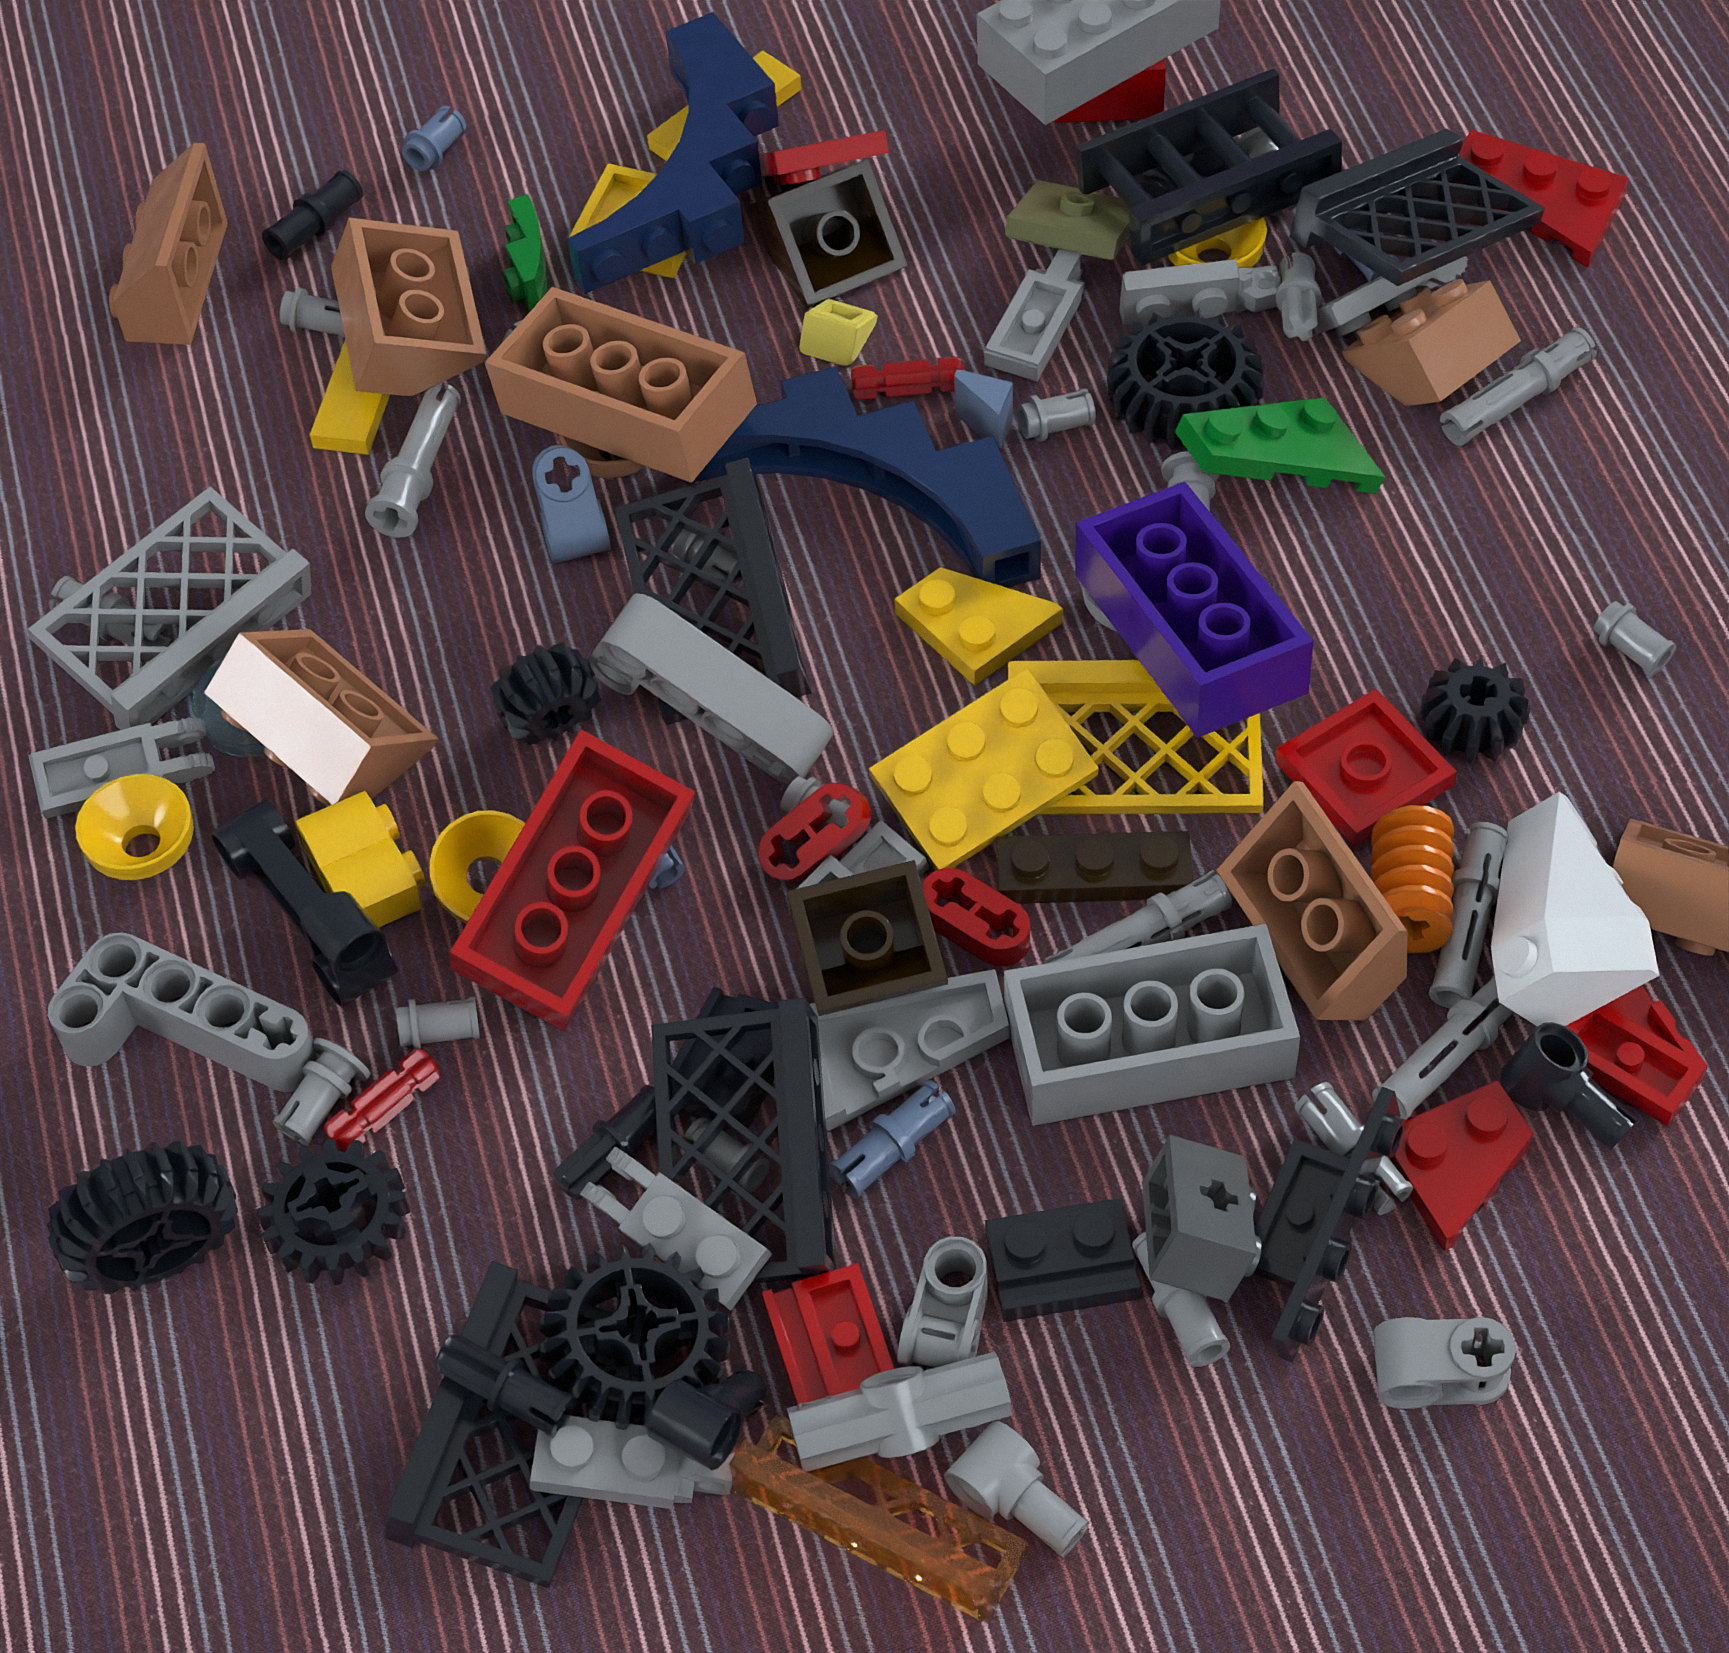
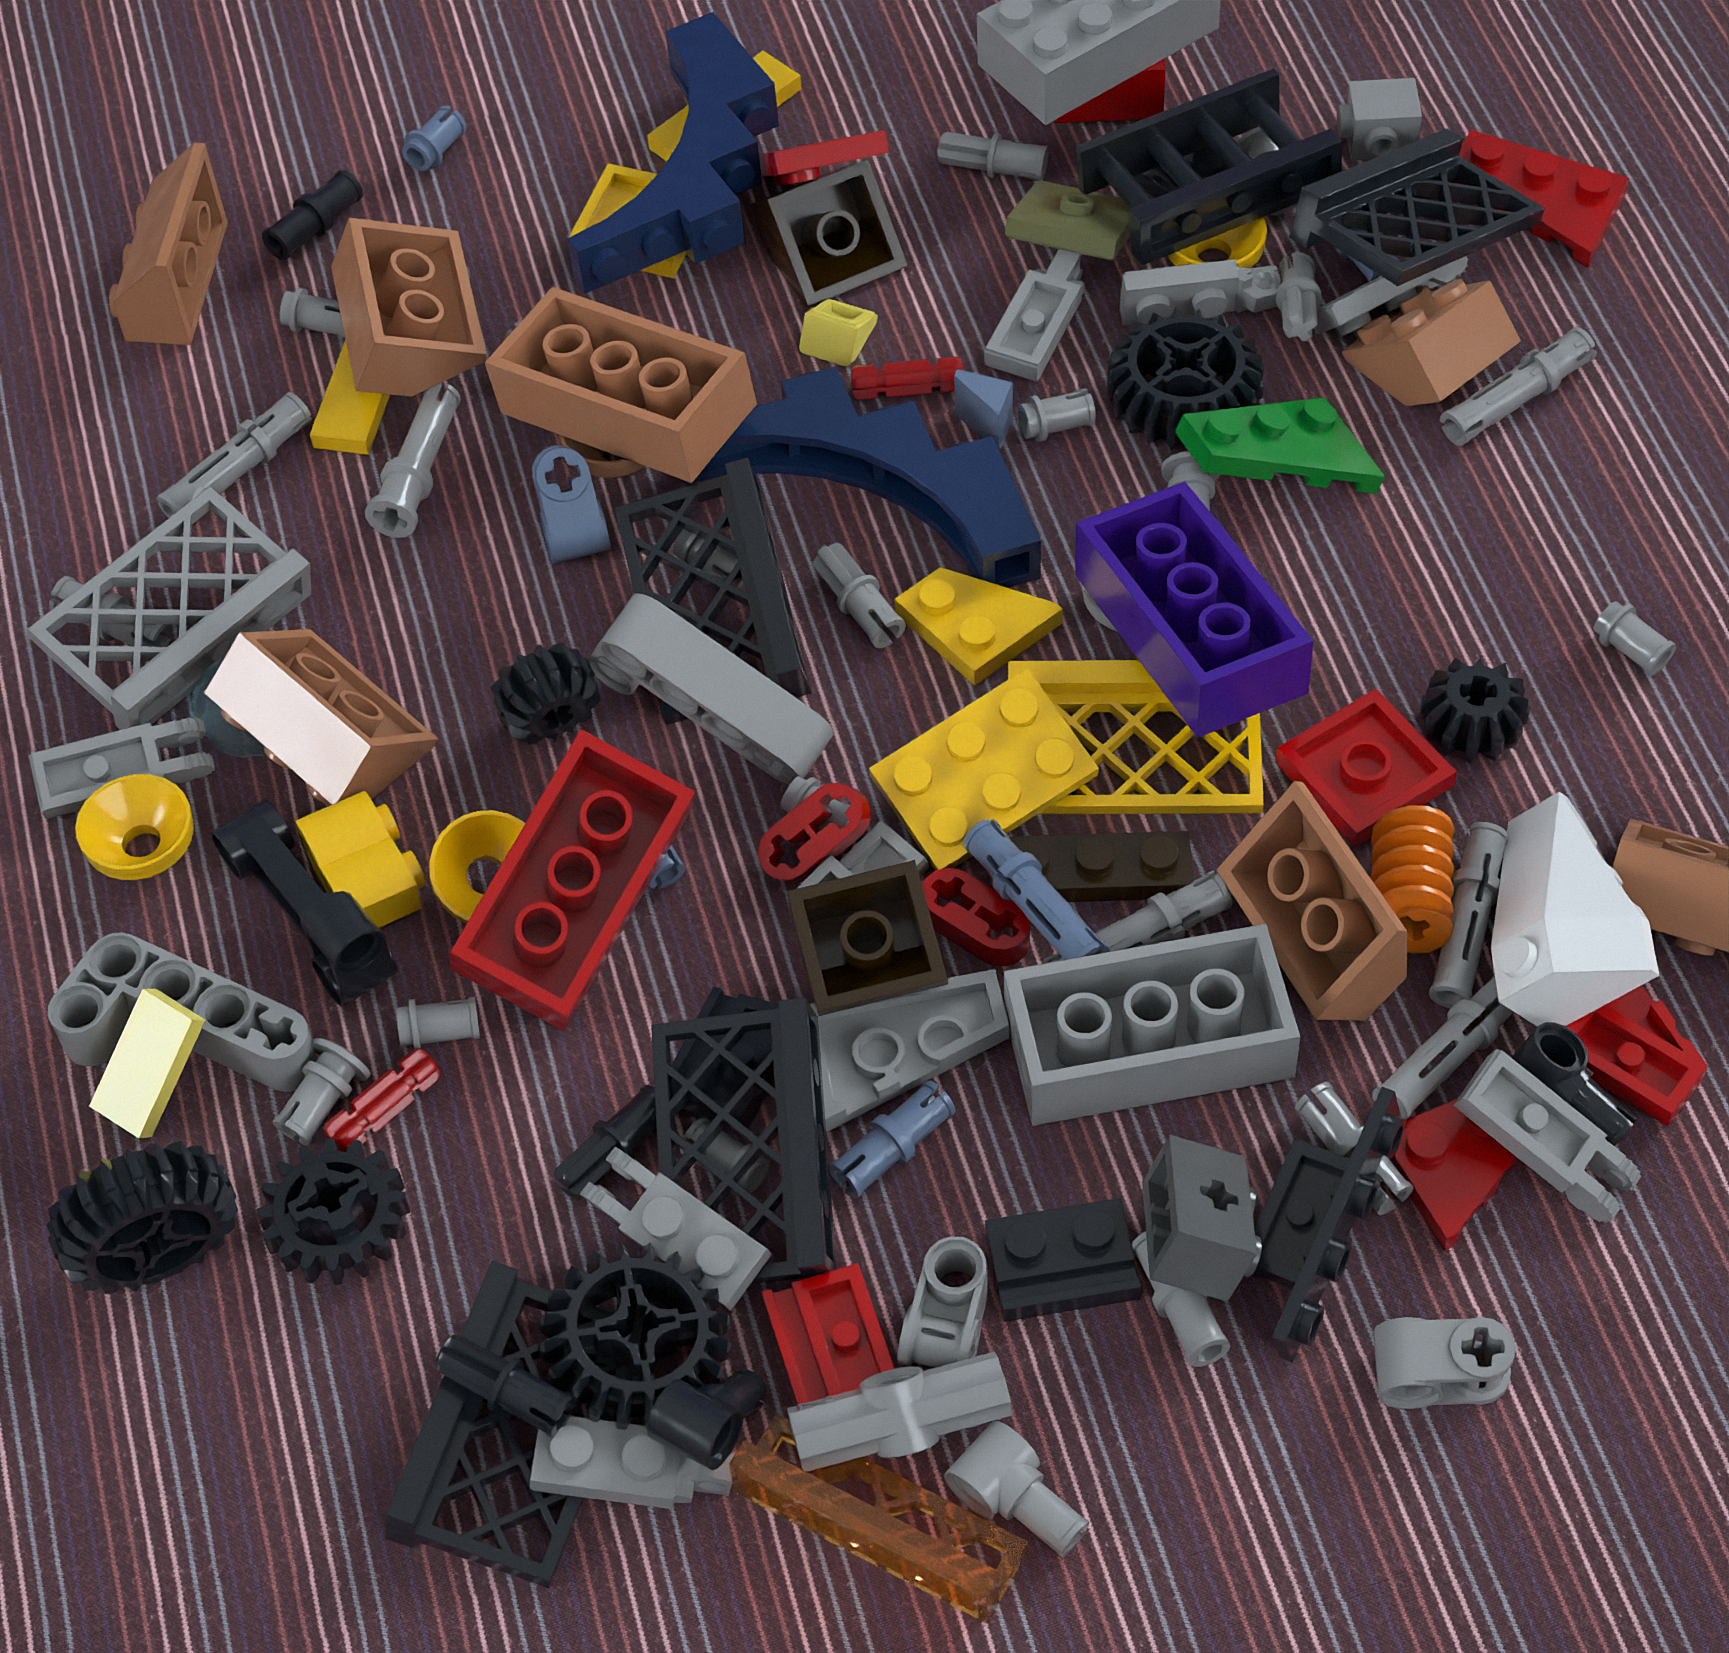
(147, 1063): none -> tile
(253, 443): none -> light grey pin
(527, 267): green slope -> none
(858, 594): none -> light grey axle
(993, 155): none -> light grey axle
(1020, 879): none -> sand blue pin
(1379, 116): none -> light grey brick
(1547, 1135): none -> light grey hinge

